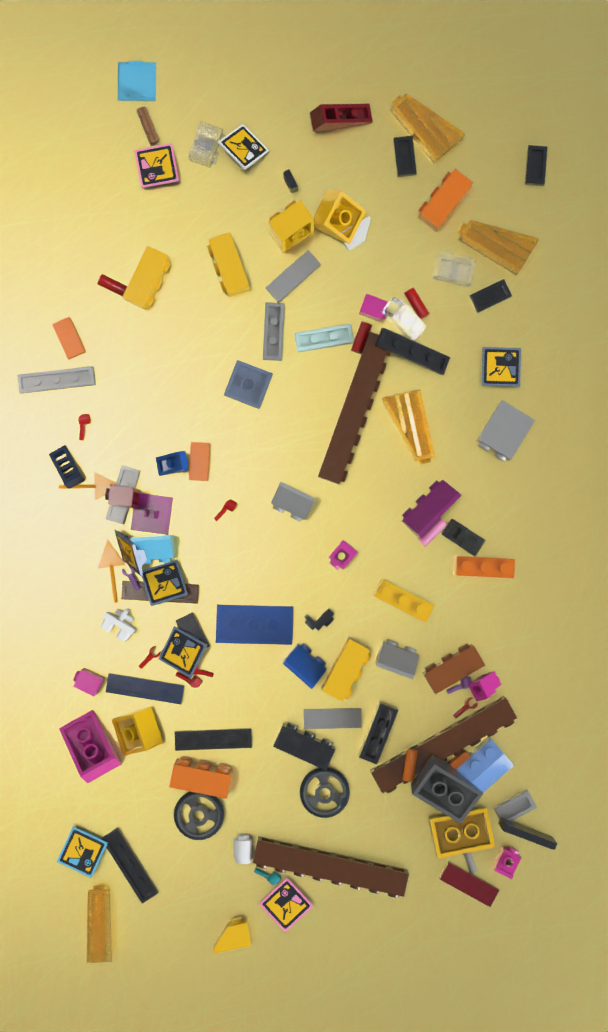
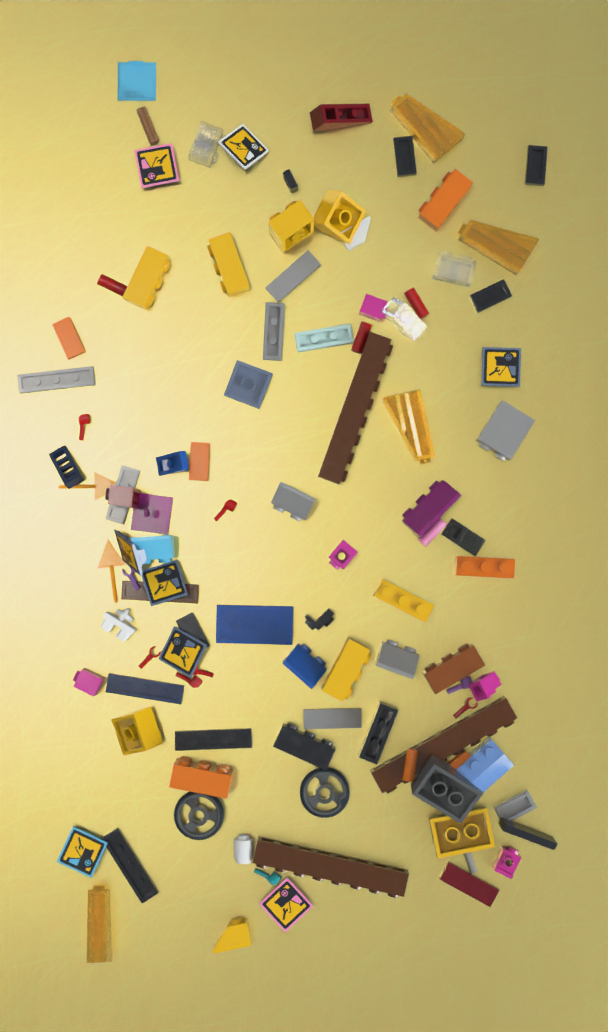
(89, 747): dark pink slope -> none
(412, 351): black tile -> none

